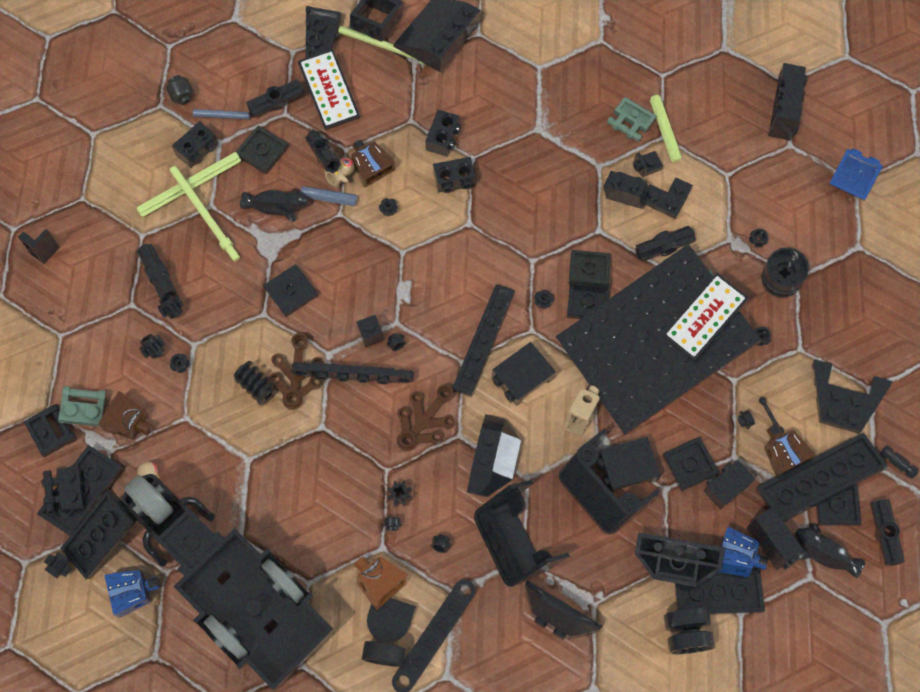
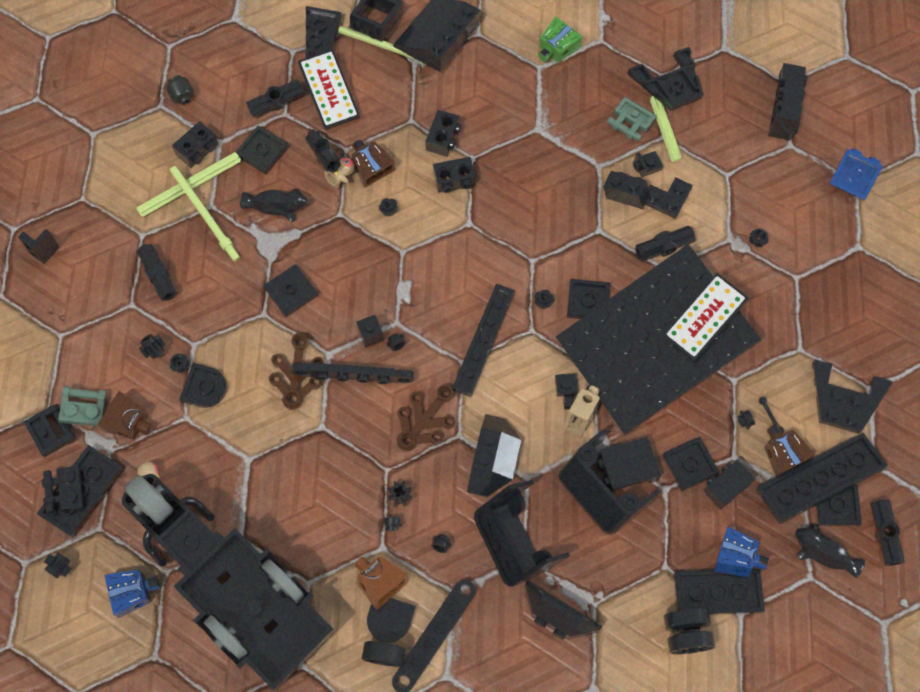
(98, 534): black tile -> none
(170, 306): black gear -> none
(203, 387): none -> black tile
(221, 114): sand blue bar -> none
(254, 384): black piece -> none
(329, 196): sand blue axle -> none
(522, 373): black panel -> none
(558, 41): none -> bright green torso
(566, 387): none -> black plate
(589, 269): pearl dark grey tile -> none
(672, 88): none -> black wing
(678, 559): black wedge -> none
(766, 335): black plate -> none
(775, 539): black brick -> none
(793, 267): black wheel -> none
(899, 462): black axle -> none

